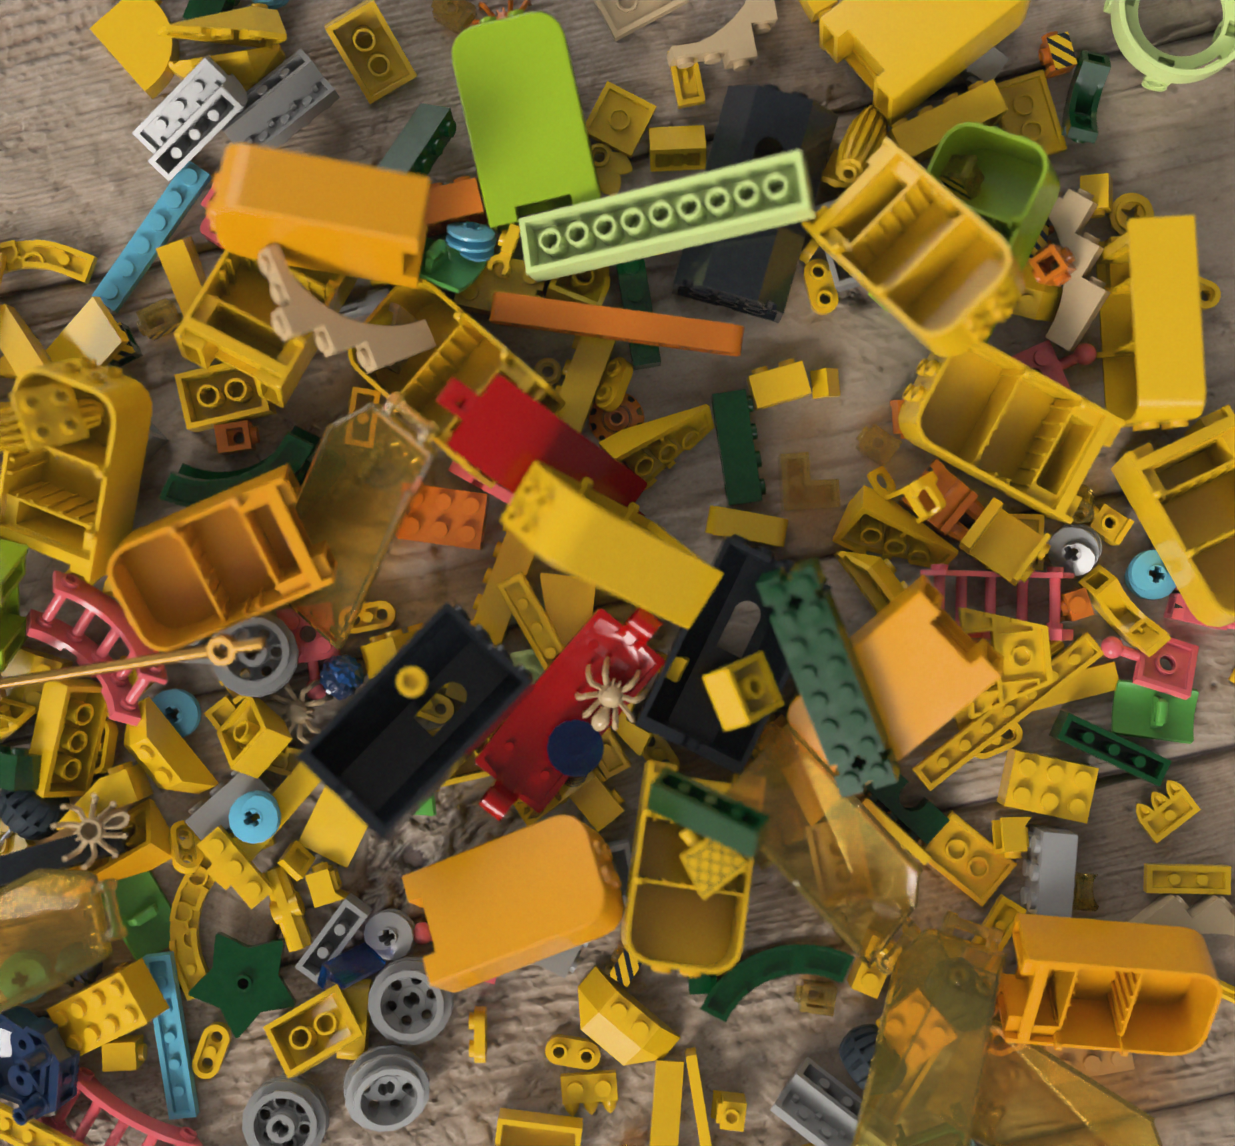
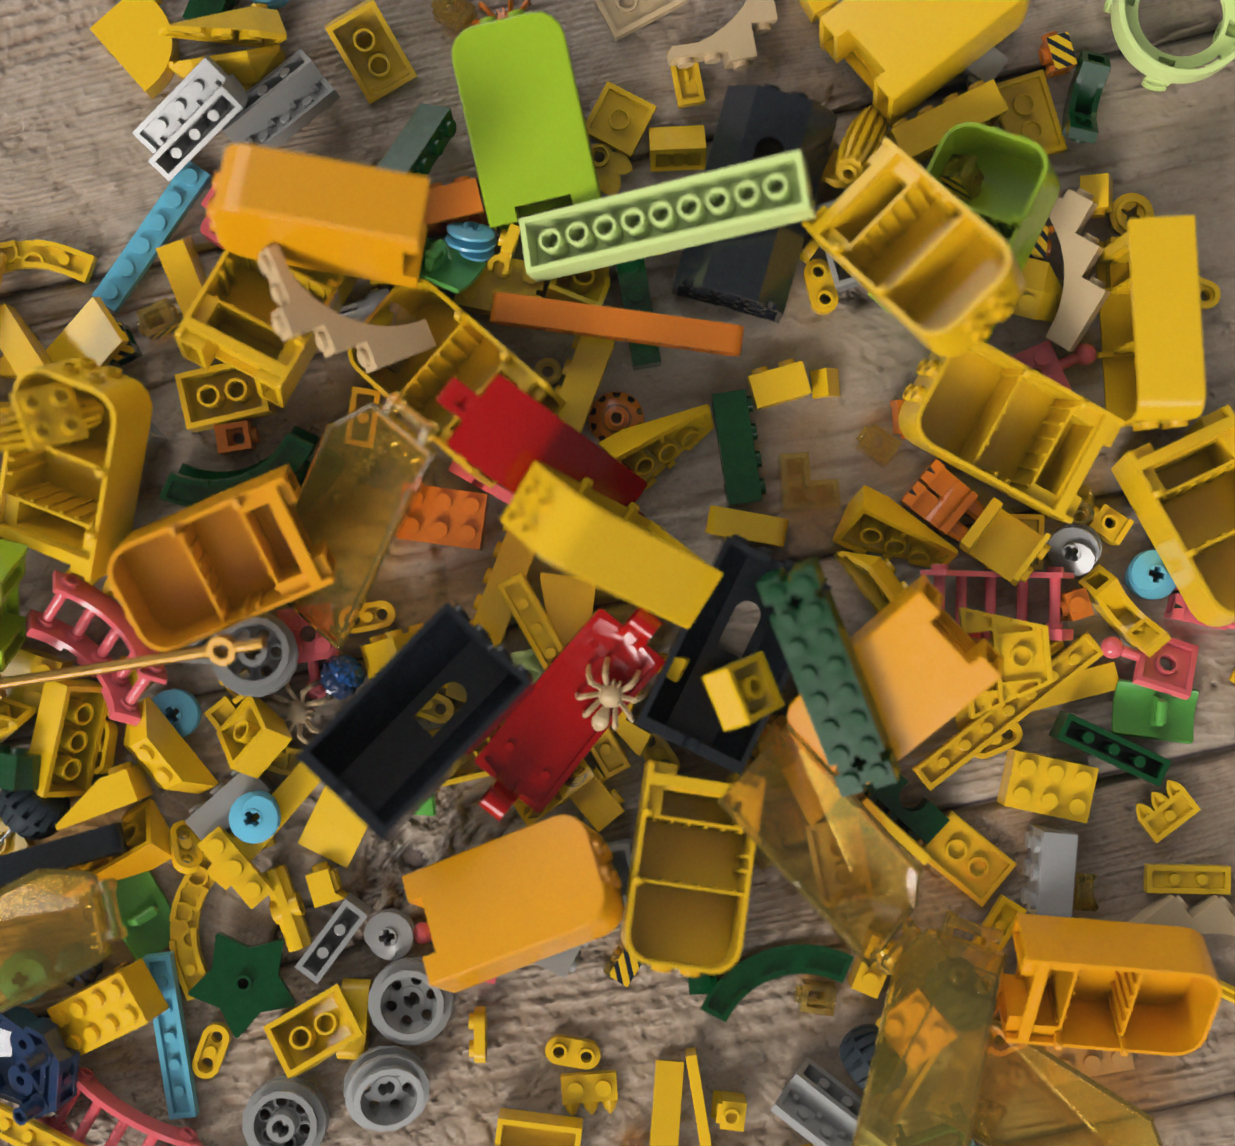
(92, 829): tan animal -> none
(124, 1053): yellow brick -> none
(296, 860): yellow plate -> none
(350, 967): panel -> none
(412, 681): yellow tile -> none
(574, 747): clear blue tile -> none
(614, 384): yellow plate -> none
(621, 1021): yellow wedge -> none
(709, 812): dark green brick -> none
(709, 862): yellow torso -> none
(910, 491): yellow piece -> none
(1010, 836): yellow window -> none
(1044, 262): orange brick -> none

